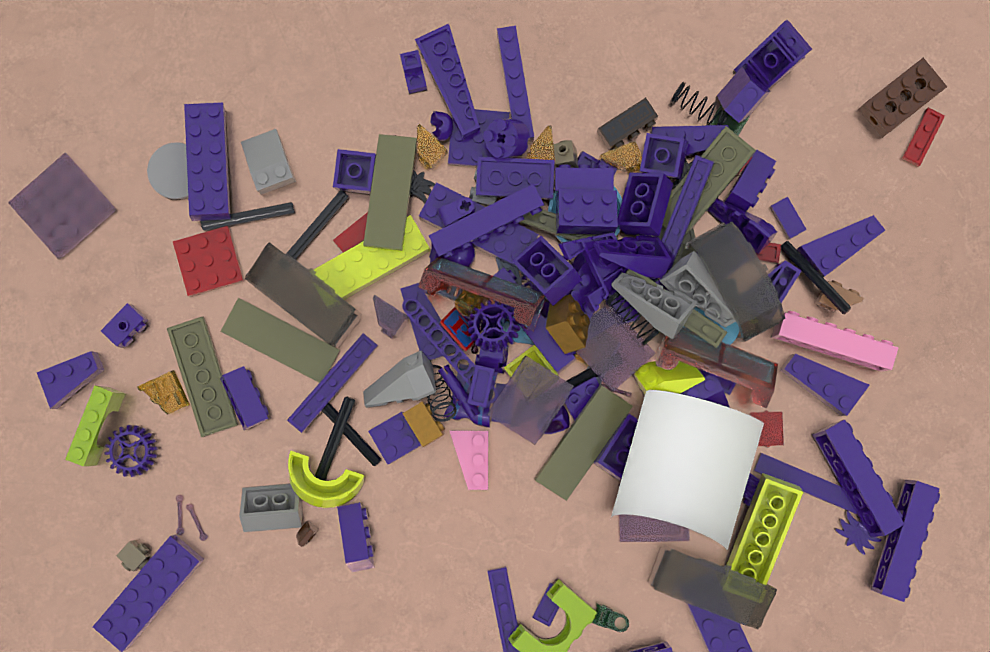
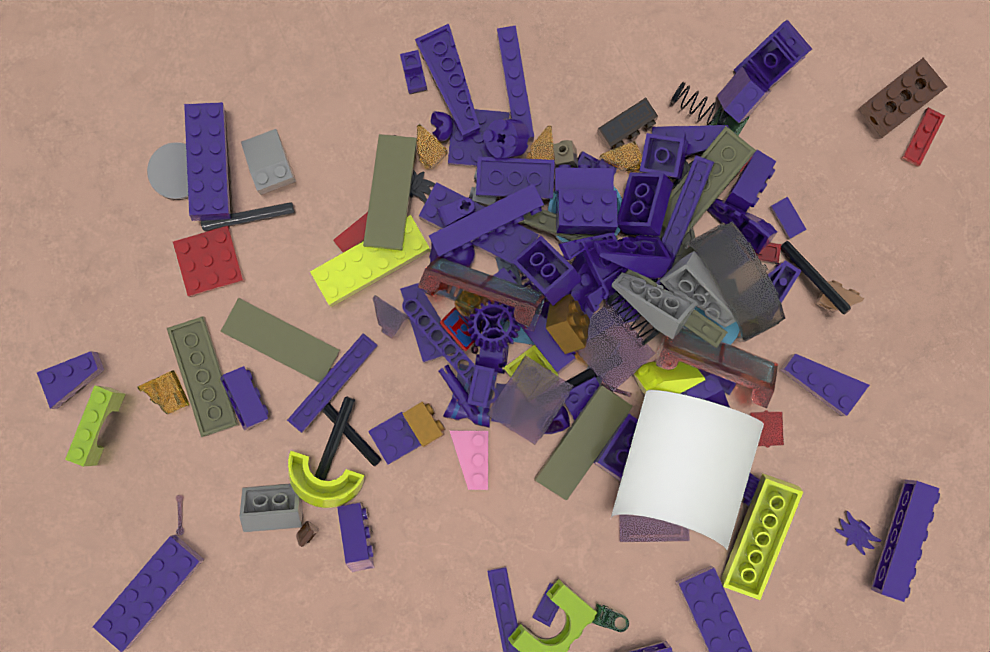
(62, 206): clear purple plate -> none
(125, 326): dark purple brick -> none
(125, 445): dark purple gear -> none
(134, 556): dark tan brick -> none
(203, 536): clear purple hinge -> none
(303, 295): clear smoke piece -> none
(318, 224): black axle -> none
(354, 171): dark purple brick -> none
(408, 379): light grey wedge -> none
(443, 403): black piece -> none
(711, 587): clear smoke piece -> none
(808, 482): dark purple tile -> none
(836, 342): bright pink brick -> none
(837, 247): dark purple wedge -> none
(858, 479): dark purple brick -> none

